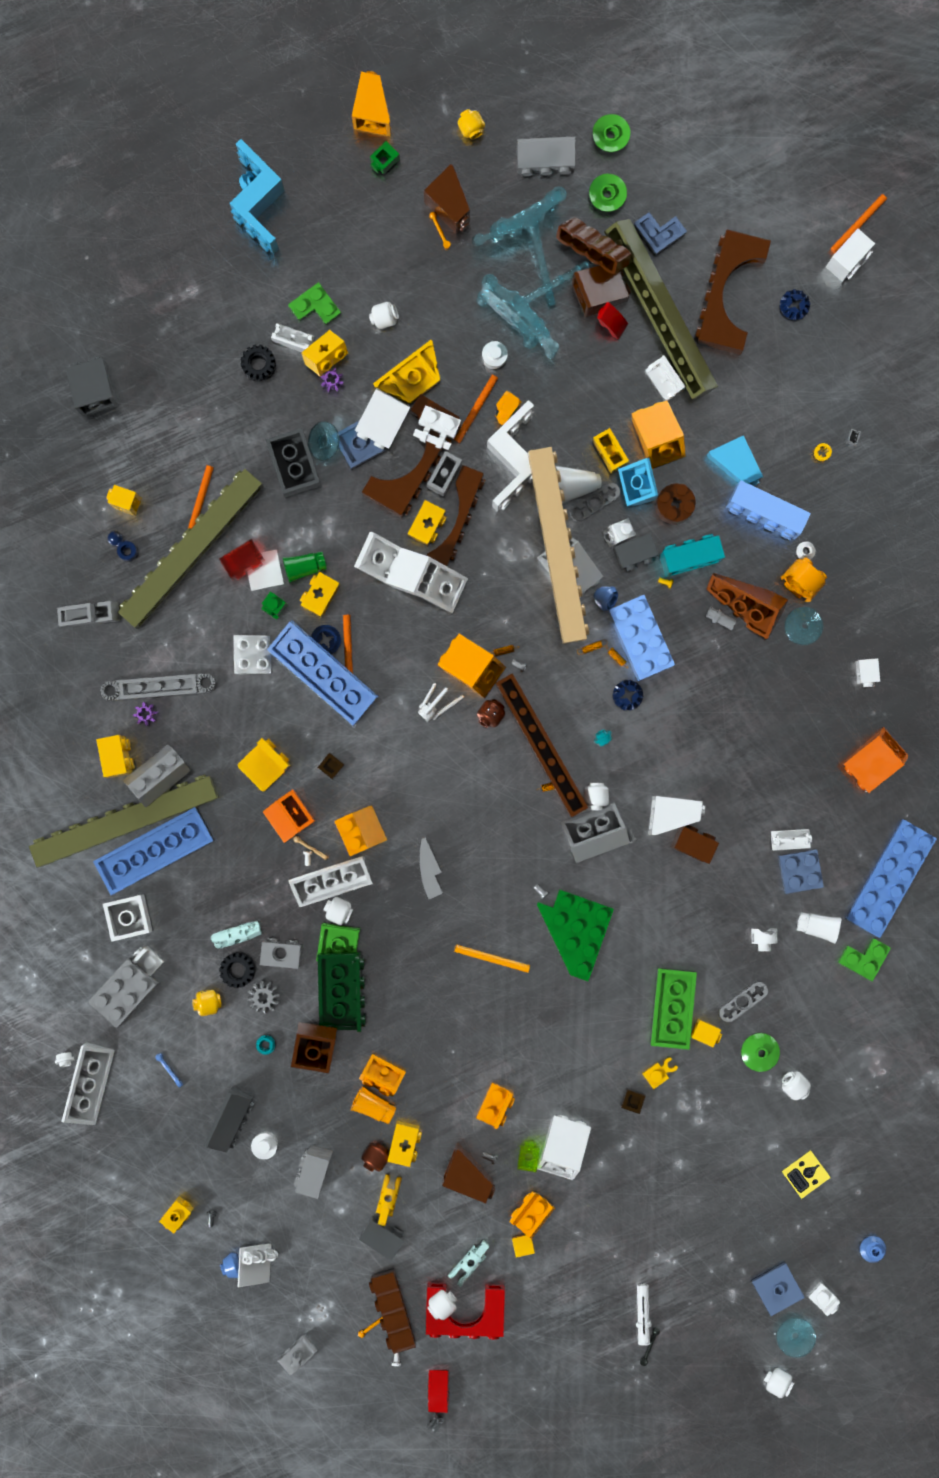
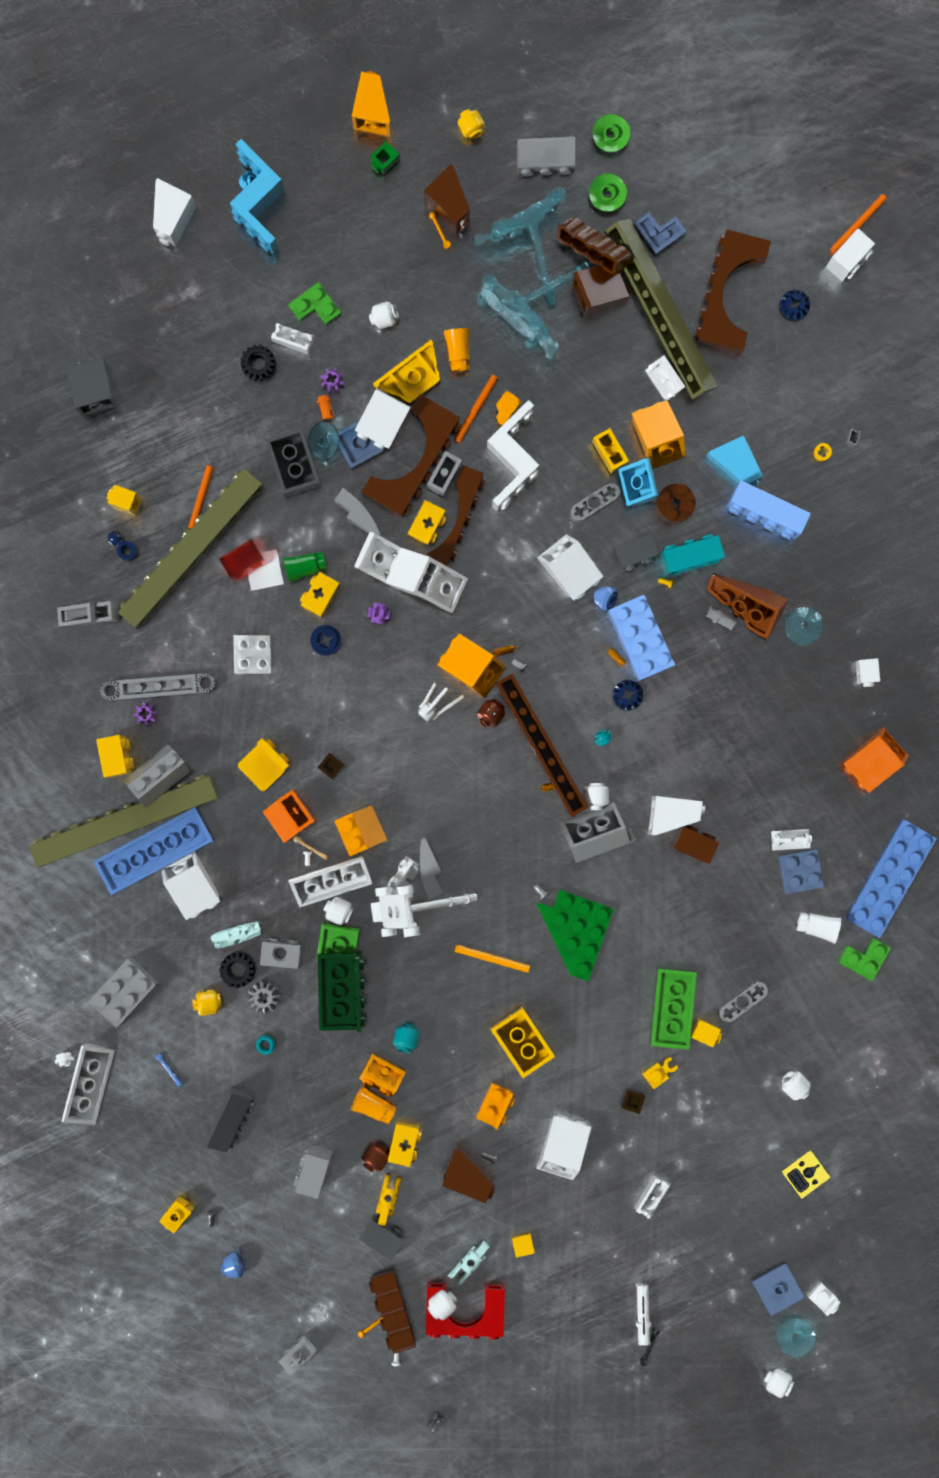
(127, 917): white brick -> none
(147, 960): white bracket -> none
(171, 212): none -> white slope
(190, 885): none -> white slope
(255, 1264): white hinge -> none
(264, 1145): white piece -> none
(273, 605): green brick -> none
(313, 1047): reddish brown brick -> none
(322, 672): medium blue plate -> none
(324, 353): yellow brick -> none
(325, 407): none -> orange pin
(347, 642): orange bar -> none
(357, 512): none -> light grey slope
(379, 613): none -> medium lavender gear
(397, 911): none -> white piece
(406, 868): none -> white hinge
(406, 1038): none -> teal head
(438, 422): white plate -> none
(438, 1391): red slope -> none
(458, 348): none -> light orange plant
(494, 355): white piece -> none
(522, 1042): none -> yellow brick
(528, 1148): clear neon green brick -> none
(532, 1214): light orange bracket -> none
(557, 545): tan brick -> none
(577, 482): white cone -> none
(591, 647): light orange piece -> none
(612, 320): red slope -> none
(619, 532): white bracket -> none
(652, 1196): none -> white hinge
(753, 1045): bright green dish -> none
(764, 939): white piece -> none
(799, 550): white plate -> none
(804, 579): light orange brick -> none
(873, 1249): medium blue cone -> none

